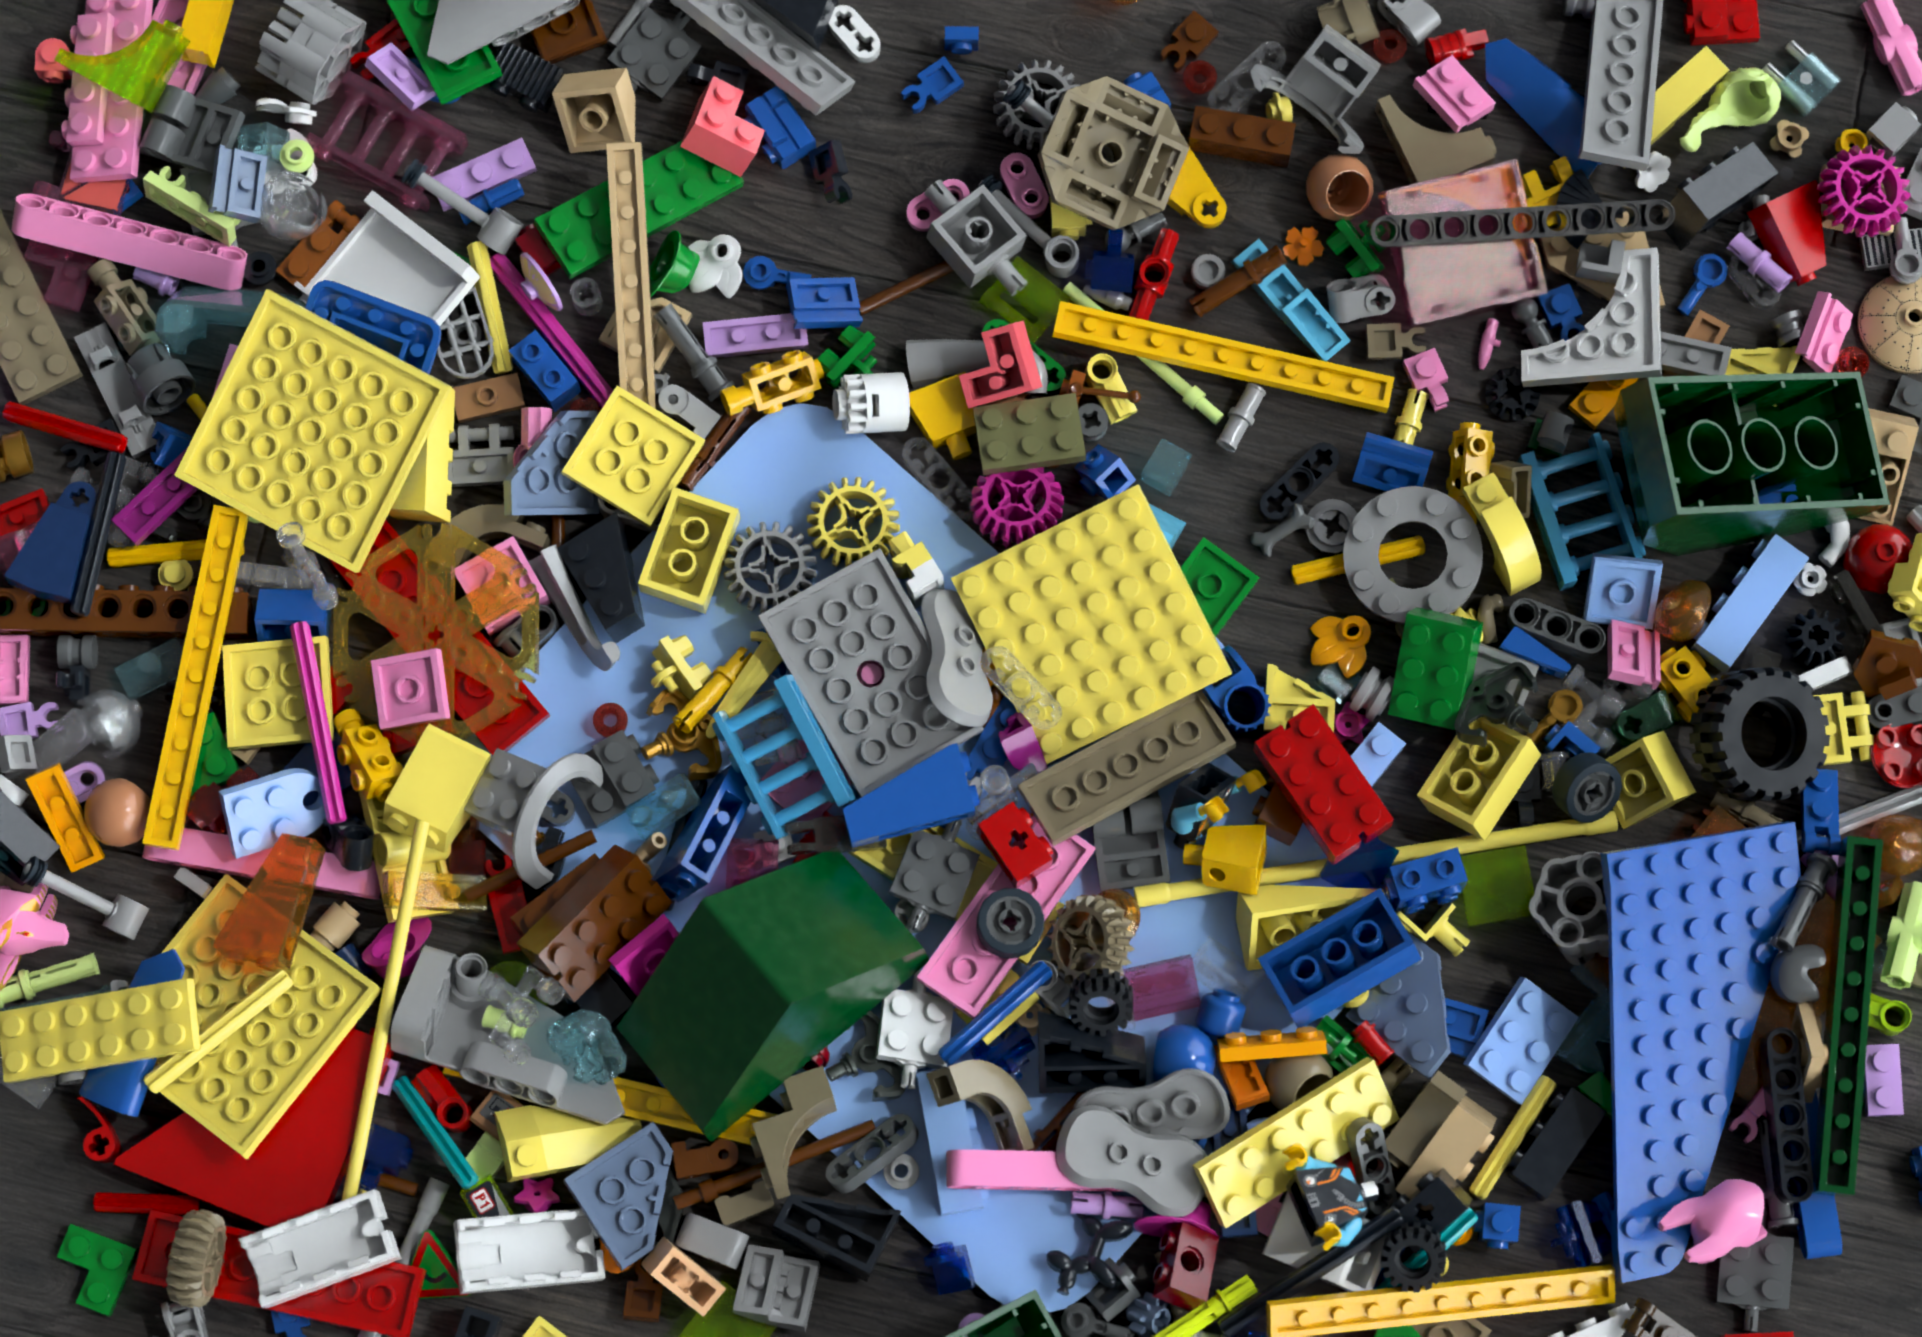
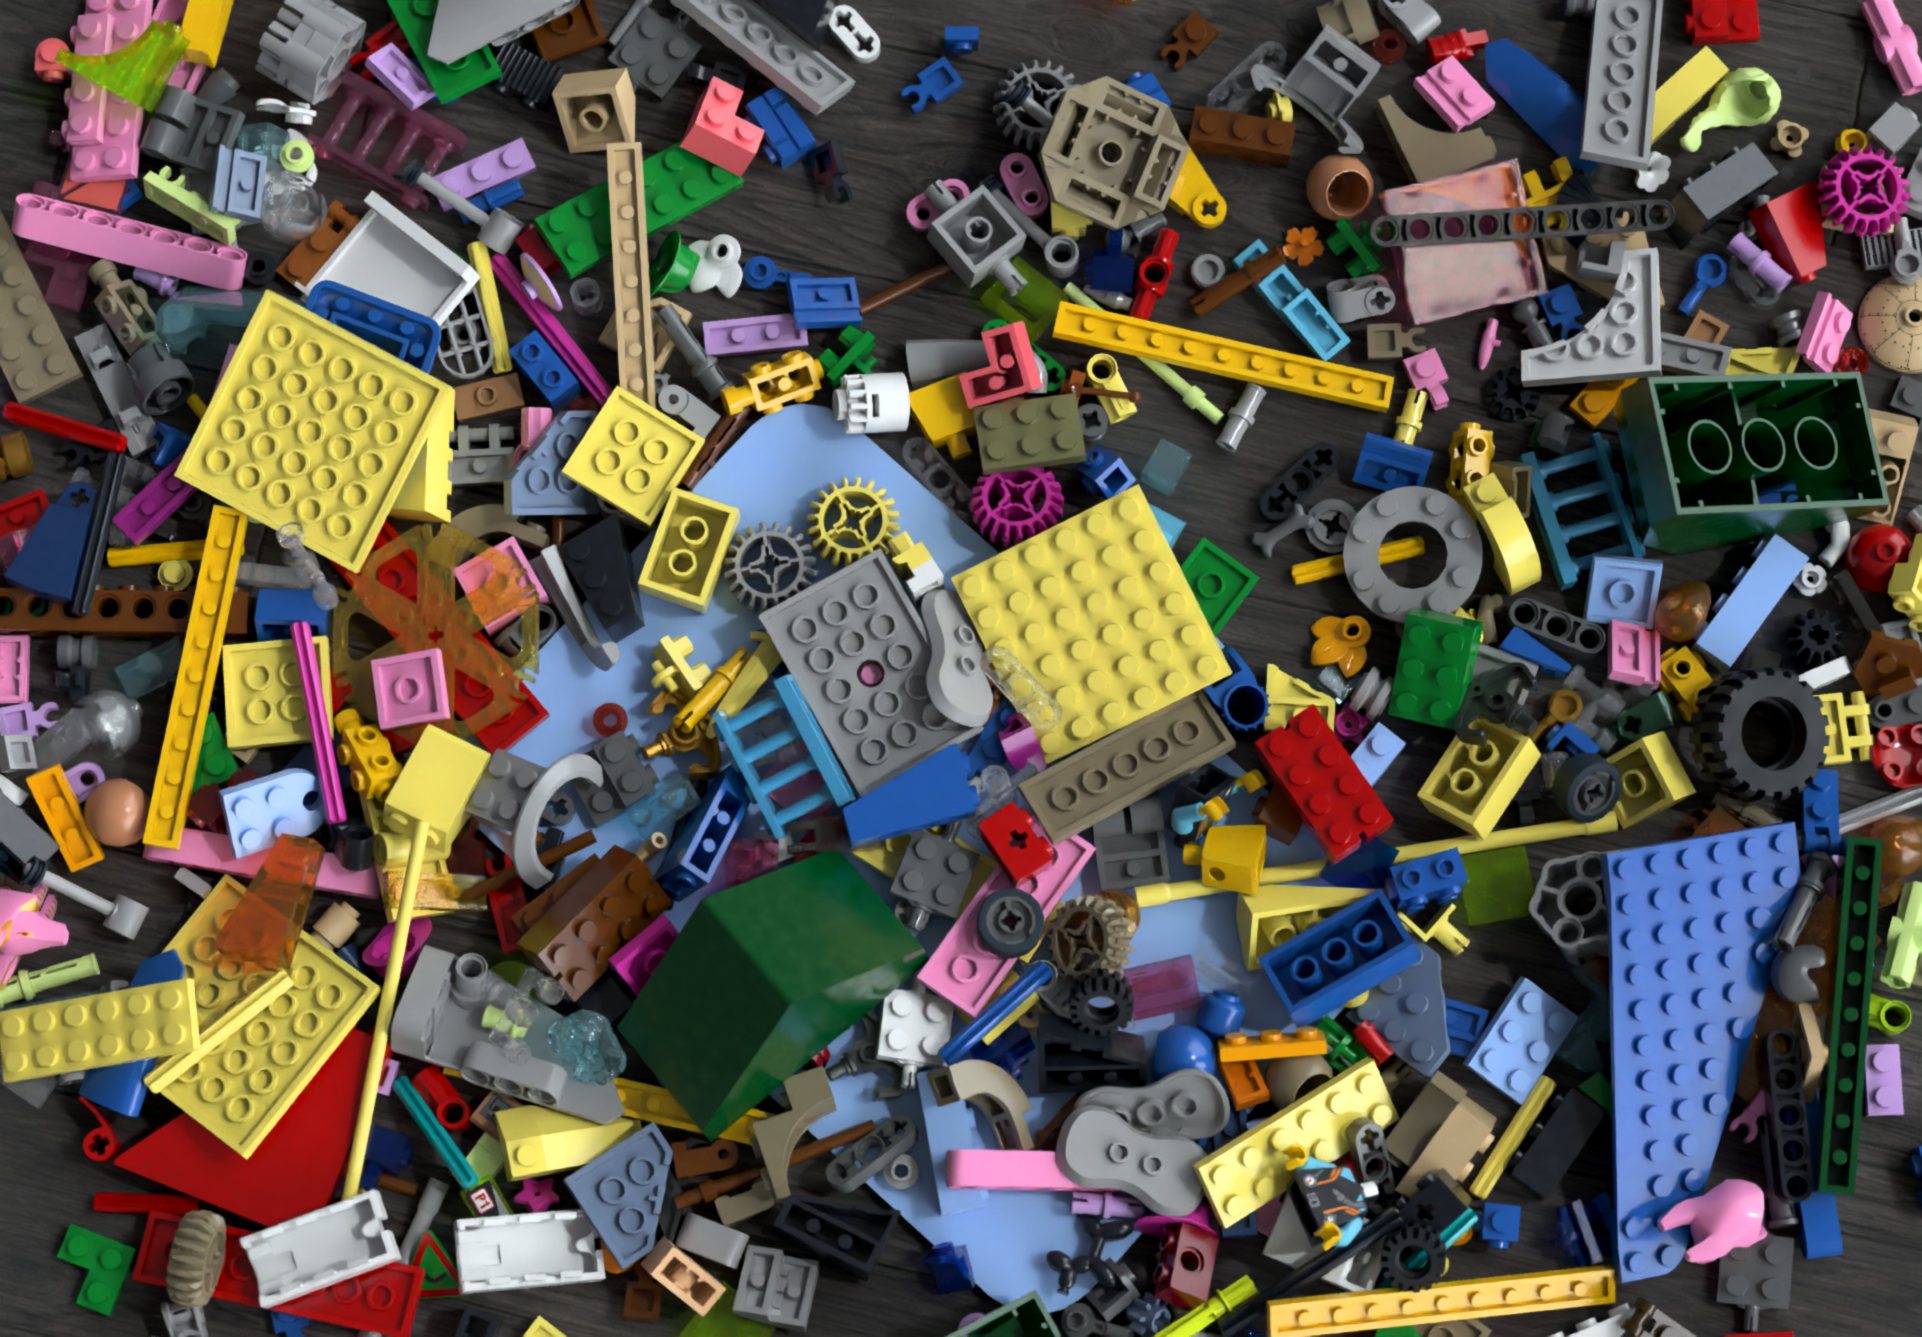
(1203, 68): clear red plate -> none
(1807, 82): clear light blue piece -> none

